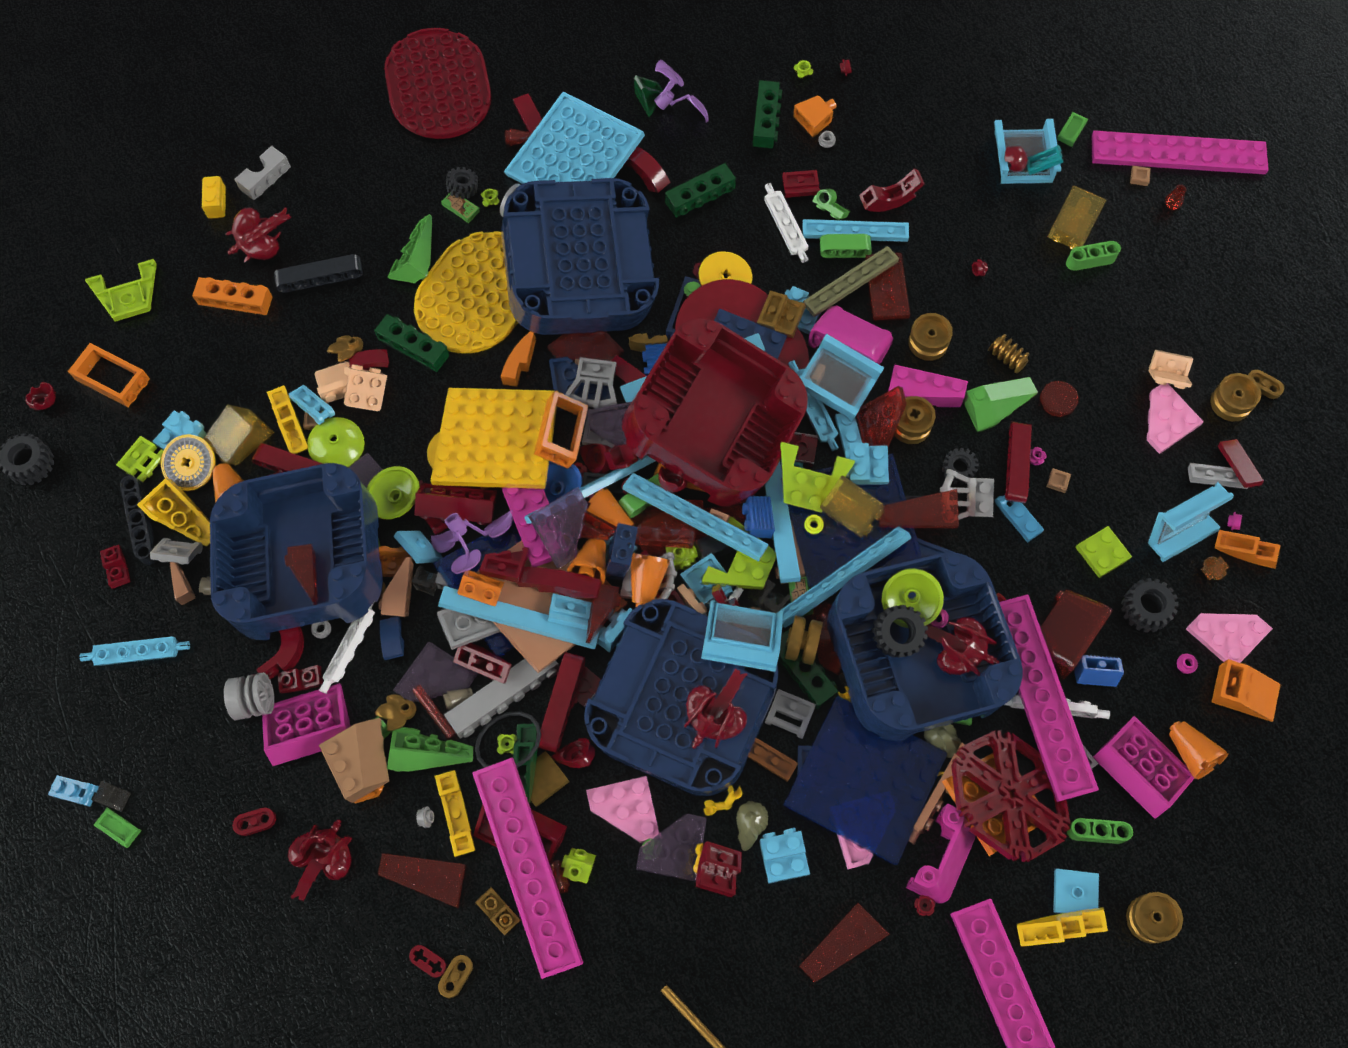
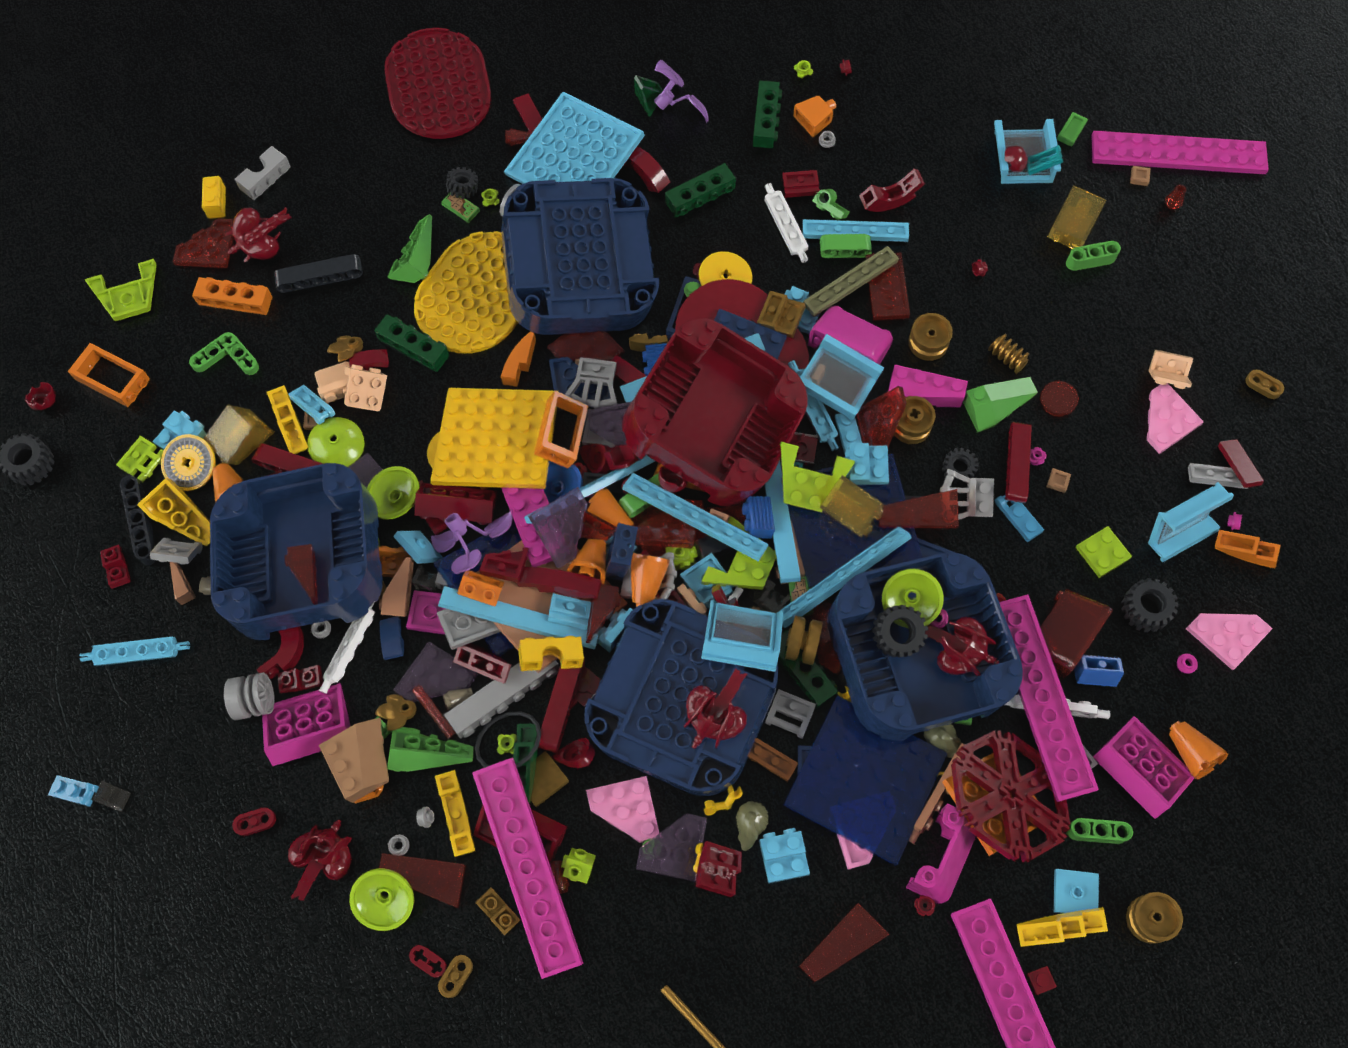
(117, 827): bright green tile -> none
(207, 246): none -> clear red plate
(230, 349): none -> bright green beam
(376, 909): none -> lime dish
(392, 845): none -> light grey plate
(424, 612): none -> dark pink plate
(566, 649): none -> yellow arch
(814, 518): neon yellow plate -> none
(1041, 980): none -> dark red plate
(1215, 568): clear orange gear -> none
(1235, 397): pearl gold wheel -> none
(1246, 690): orange slope -> none

